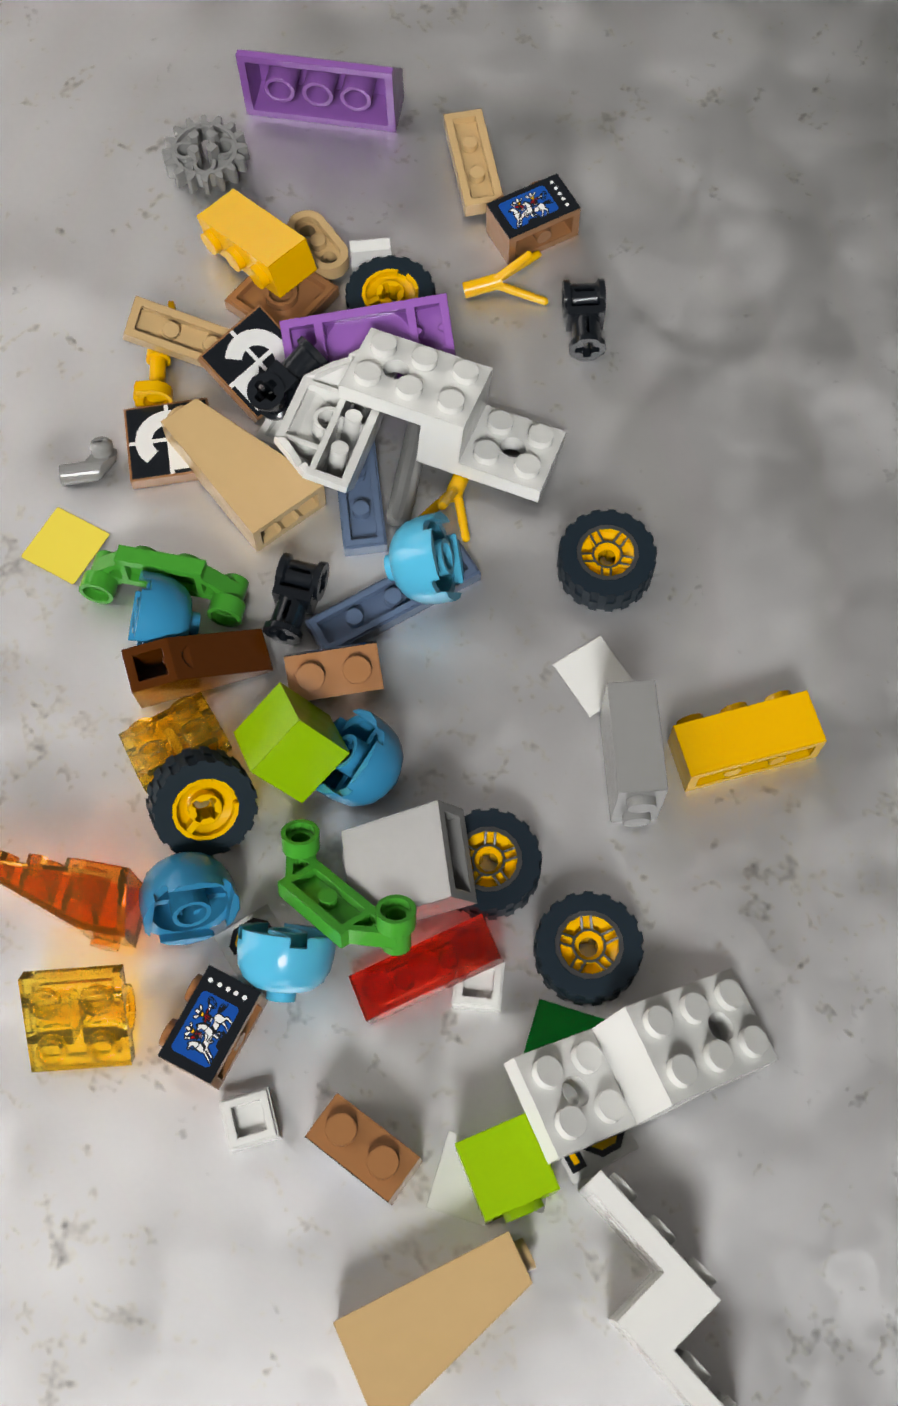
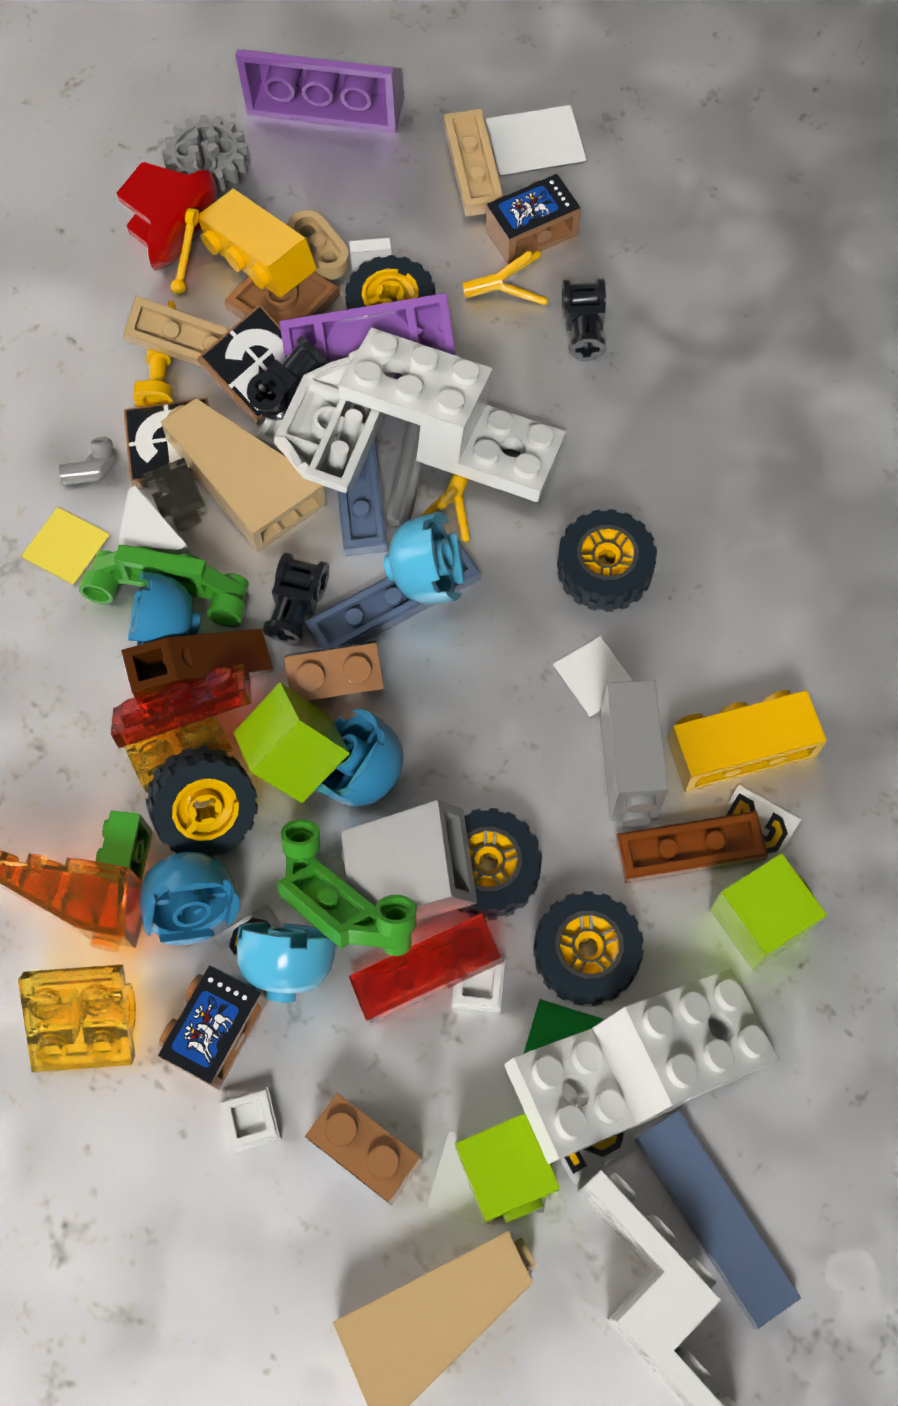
(125, 841): none -> bright green piece
(146, 527): none -> white slope
(160, 206): none -> red piece
(177, 494): none -> clear smoke brick
(181, 705): none -> clear red plate
(191, 218): none -> yellow hinge
(535, 139): none -> white sticker
(691, 847): none -> dark orange tile
(717, 1220): none -> sand blue tile
(767, 911): none -> lime head
(775, 822): none -> sticker

